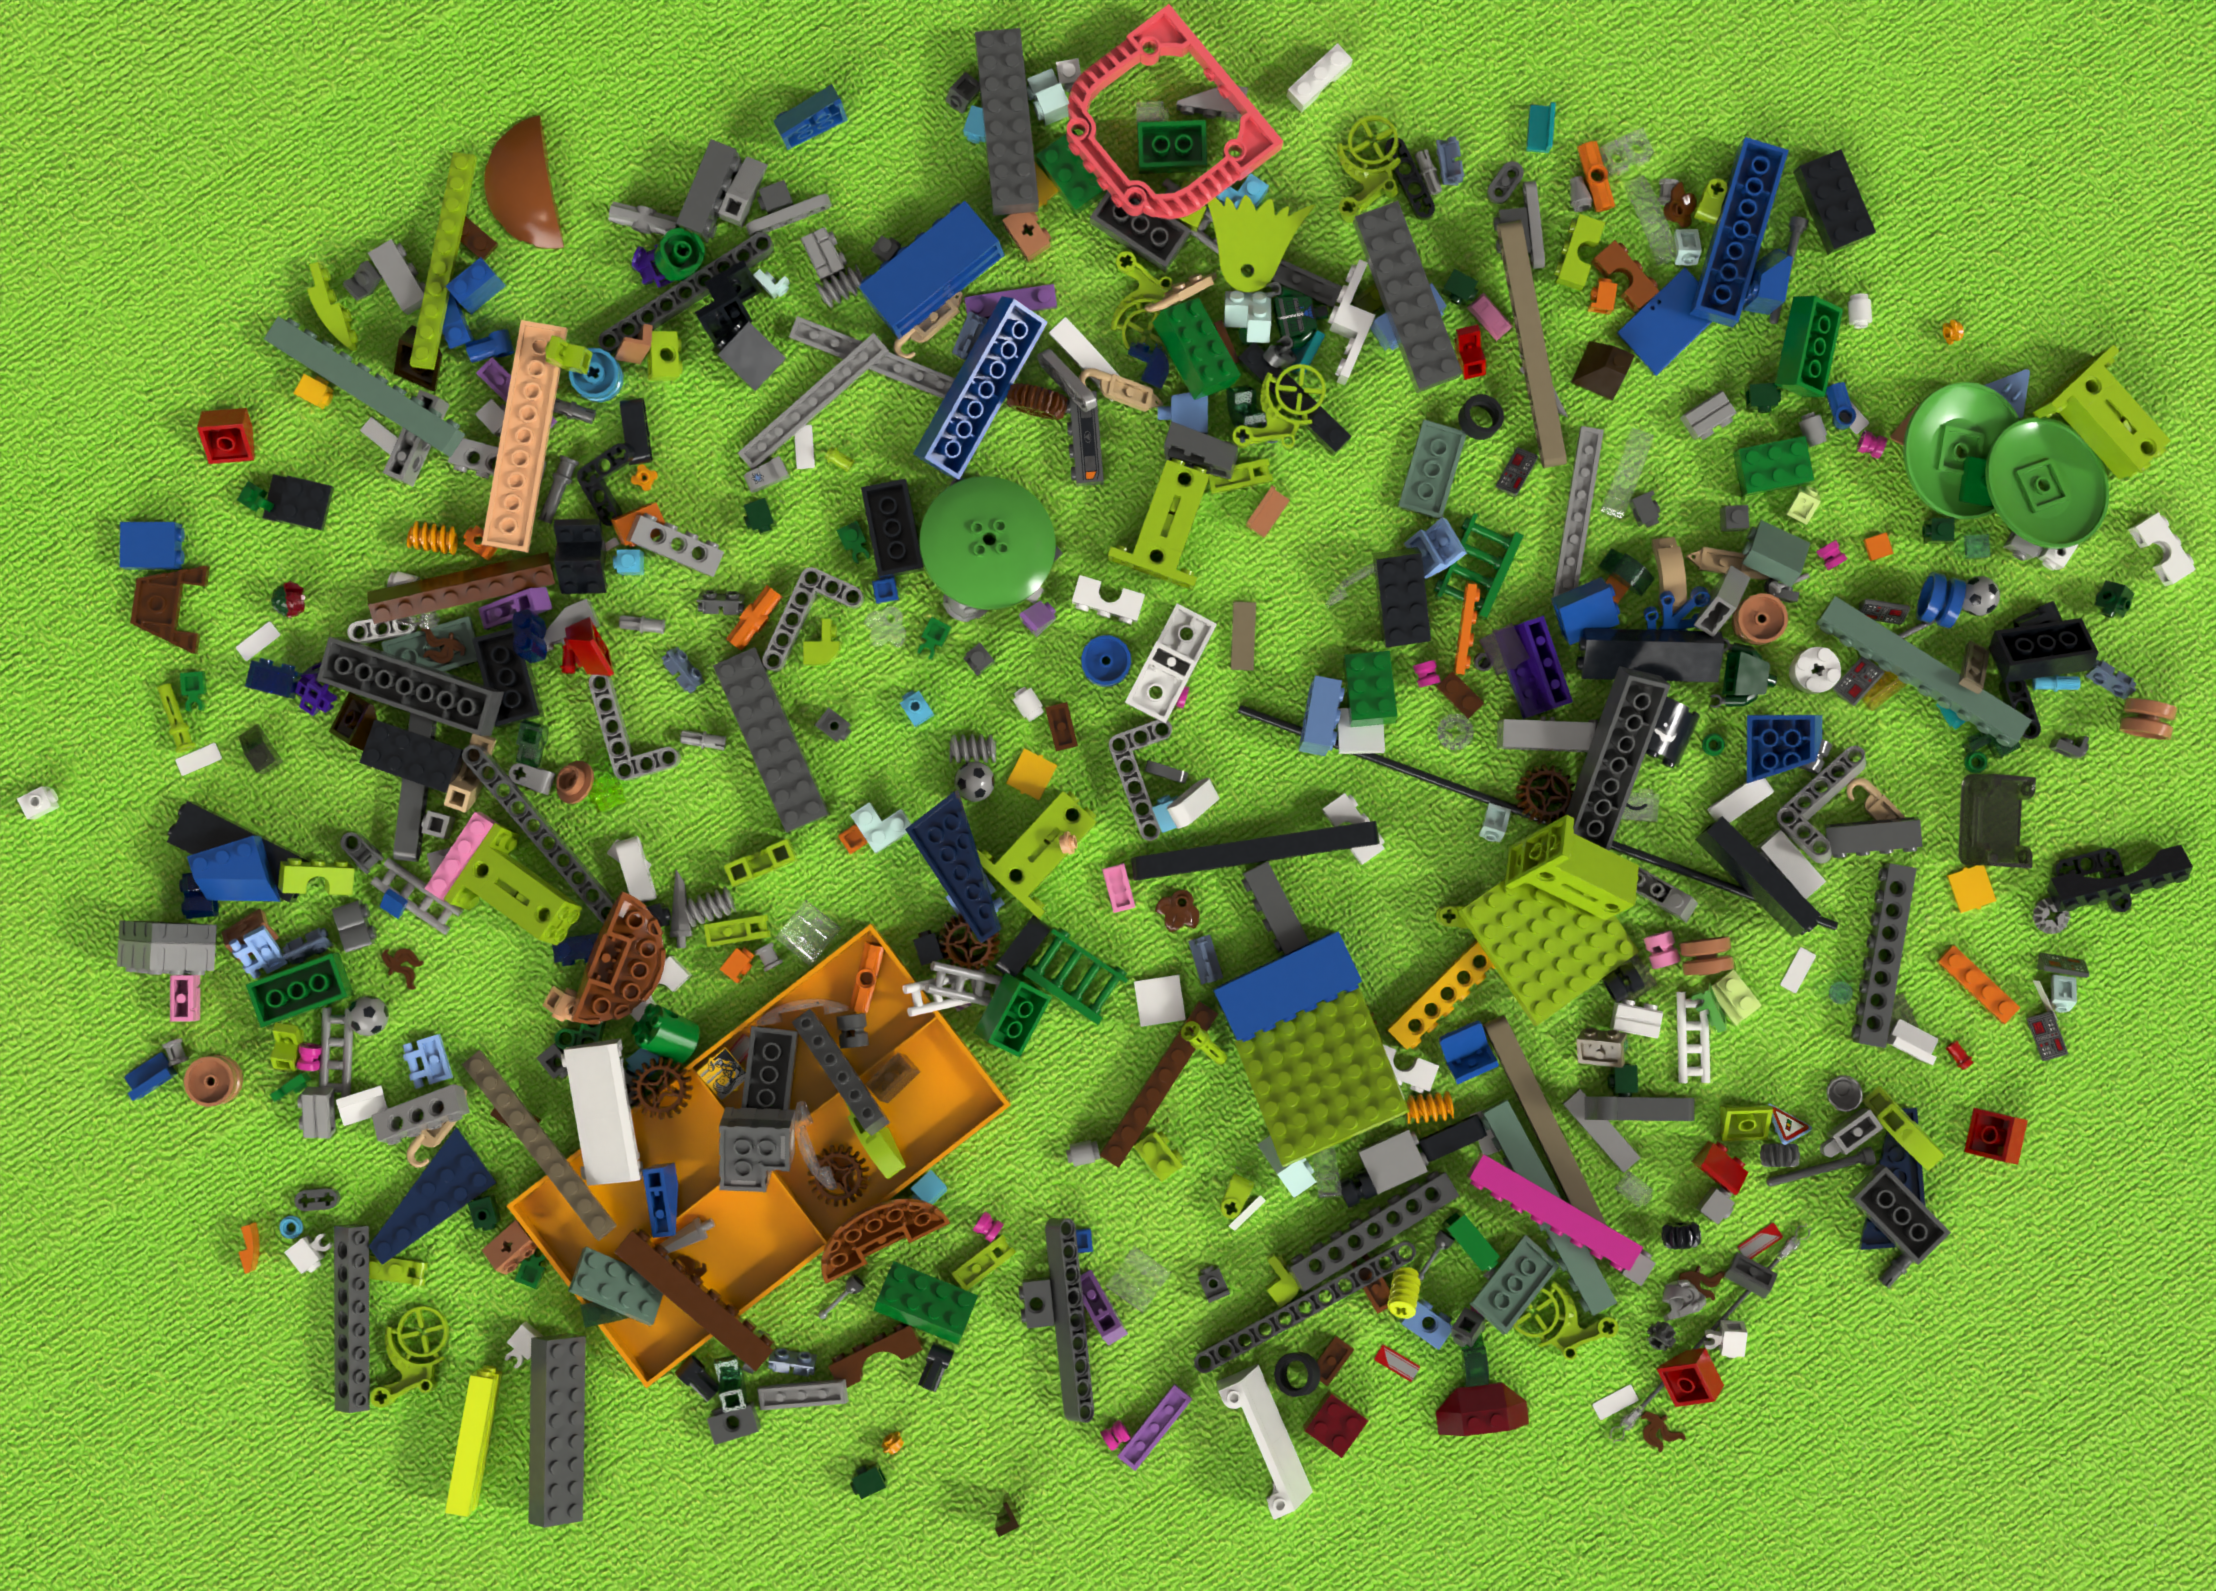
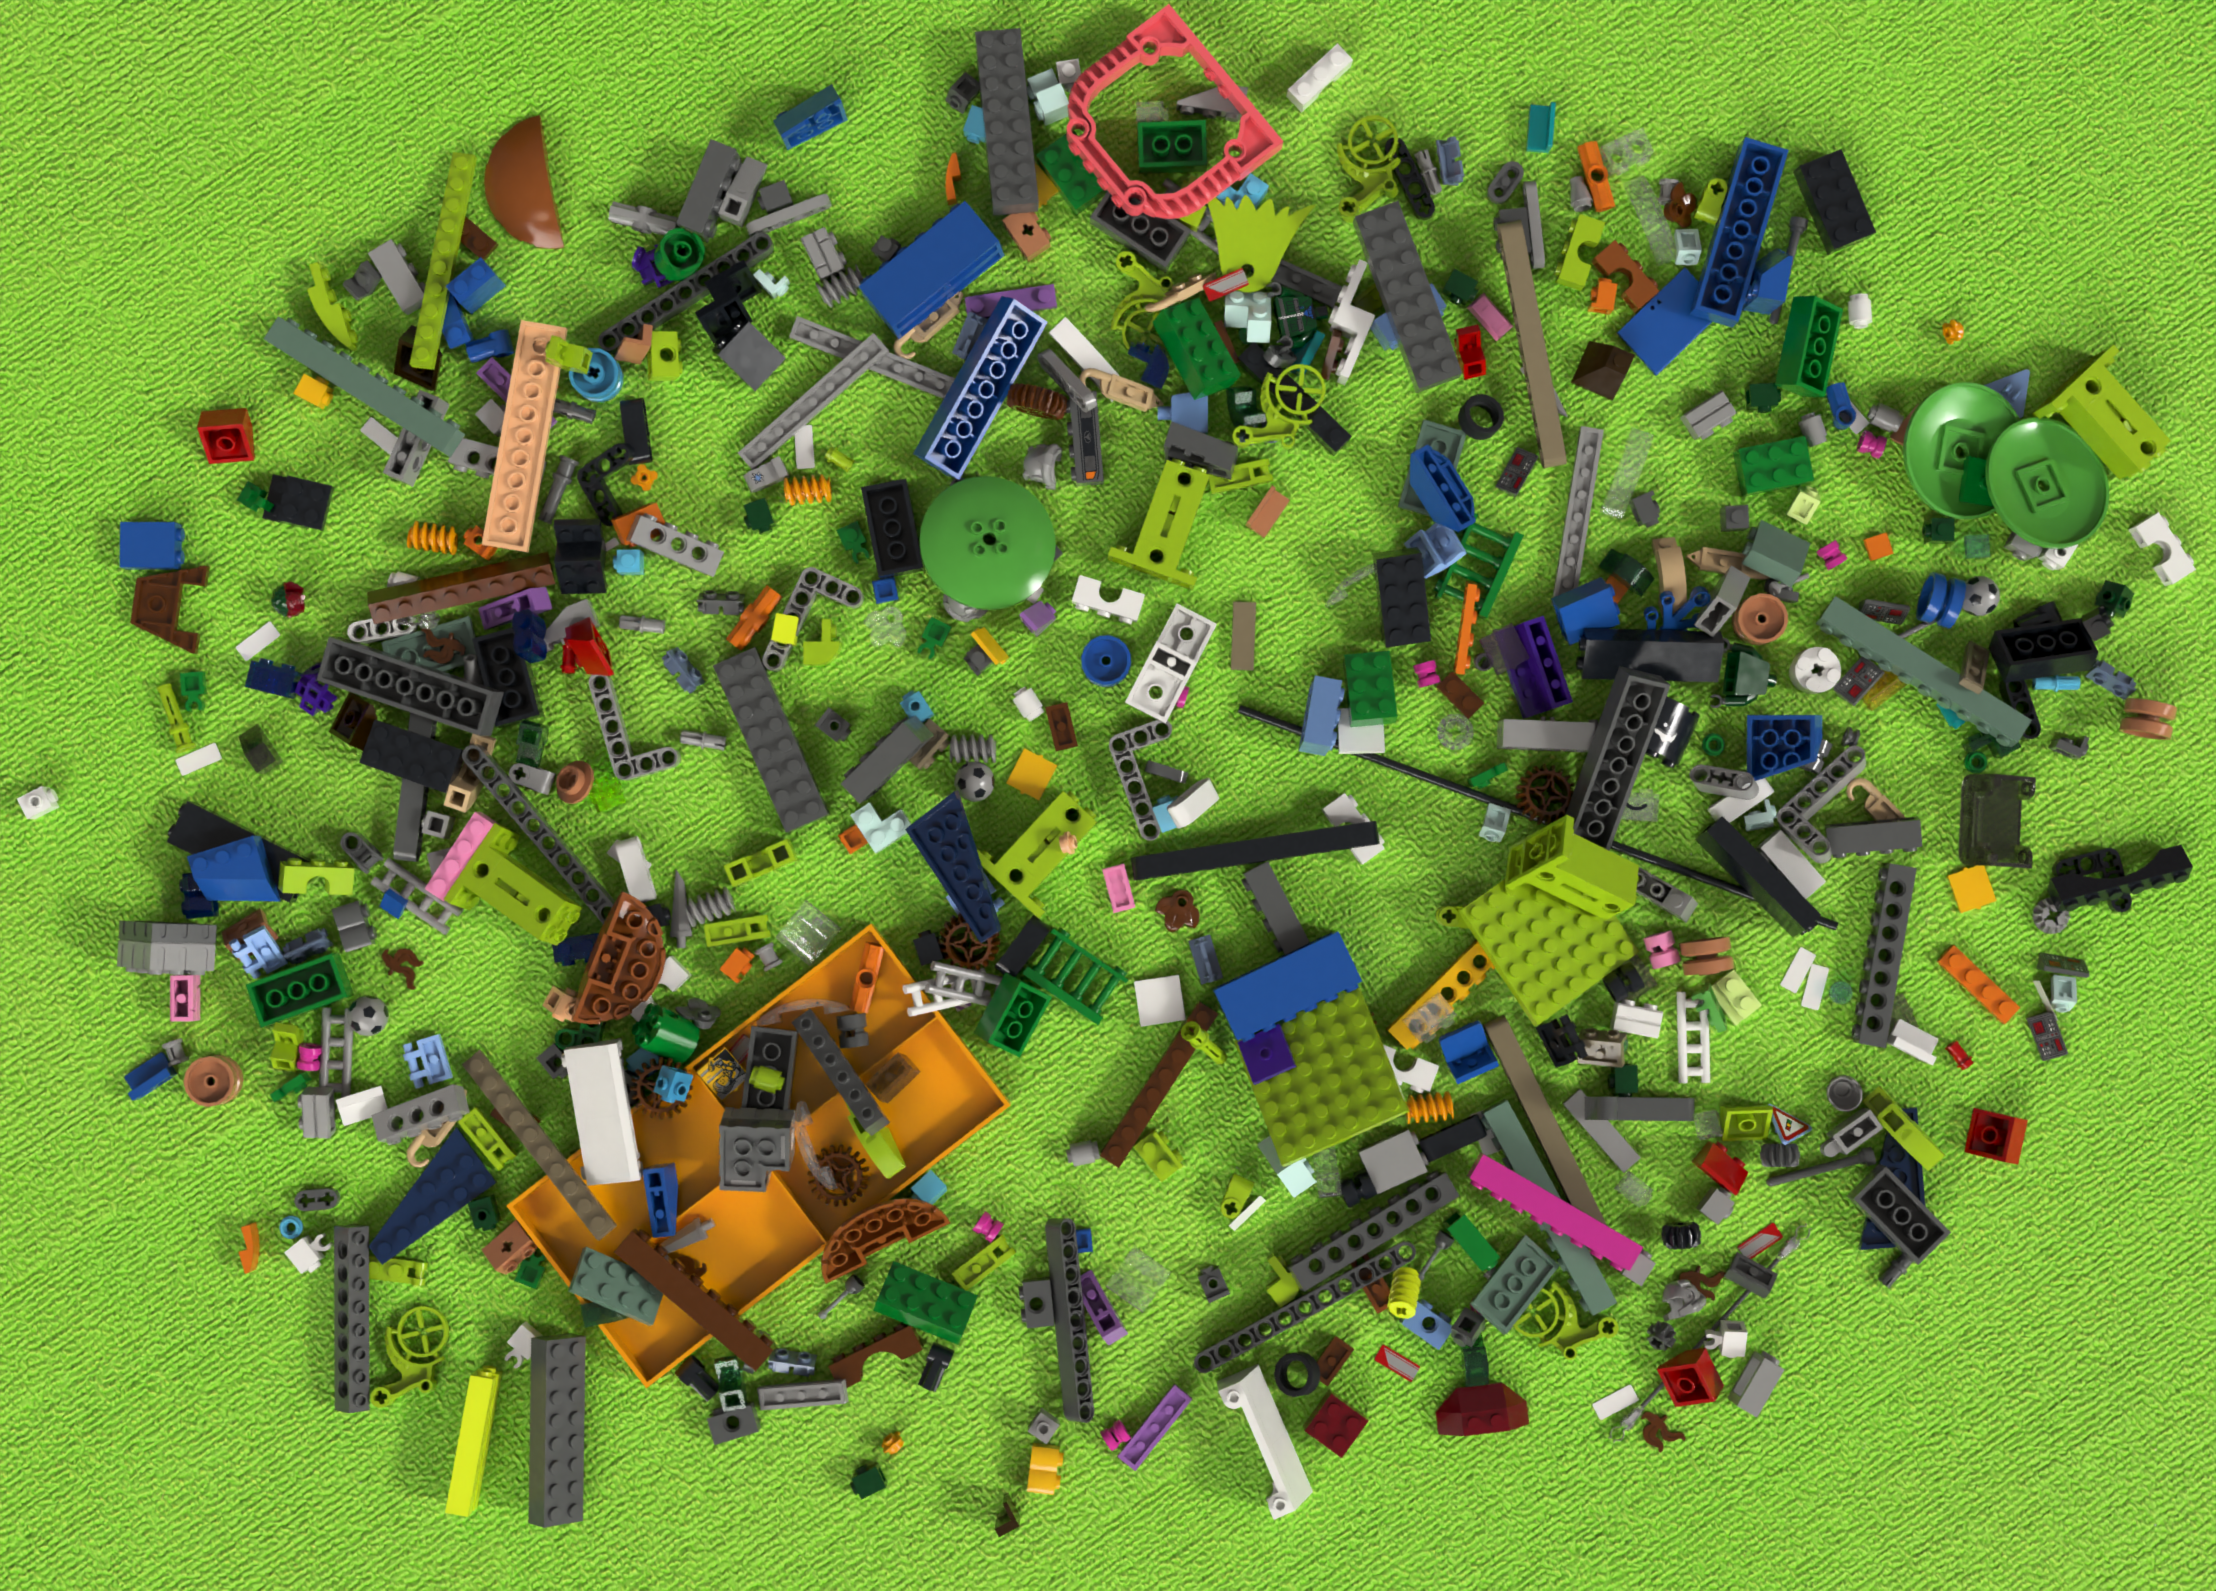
(472, 669): none -> light grey cone
(487, 1138): none -> lime plate
(673, 1084): none -> dark azure brick
(700, 1012): none -> dark grey plate
(766, 1079): none -> lime brick
(785, 629): none -> neon yellow panel
(808, 490): none -> light orange piece
(887, 759): none -> dark grey brick
(939, 741): none -> dark tan bracket
(952, 174): none -> orange slope
(989, 645): none -> yellow piece
(1040, 464): none -> light grey helmet
(1043, 1425): none -> light grey brick
(1043, 1469): none -> yellow brick
(1225, 284): none -> sticker
(1267, 1055): none -> dark purple plate
(1335, 345): none -> reddish brown plate
(1430, 1018): none -> clear brick
(1441, 489): none -> blue wedge
(1483, 779): none -> green plate
(1557, 1044): none -> black plate
(1708, 1125): none -> clear brick
(1729, 788): none -> light grey beam
(1756, 1382): none -> light grey window
(1759, 820): none -> light aqua bracket
(1815, 987): none -> white sticker
(1850, 737): none -> dark grey bush
(1885, 417): none -> light grey brick
(2097, 623): none -> black brick

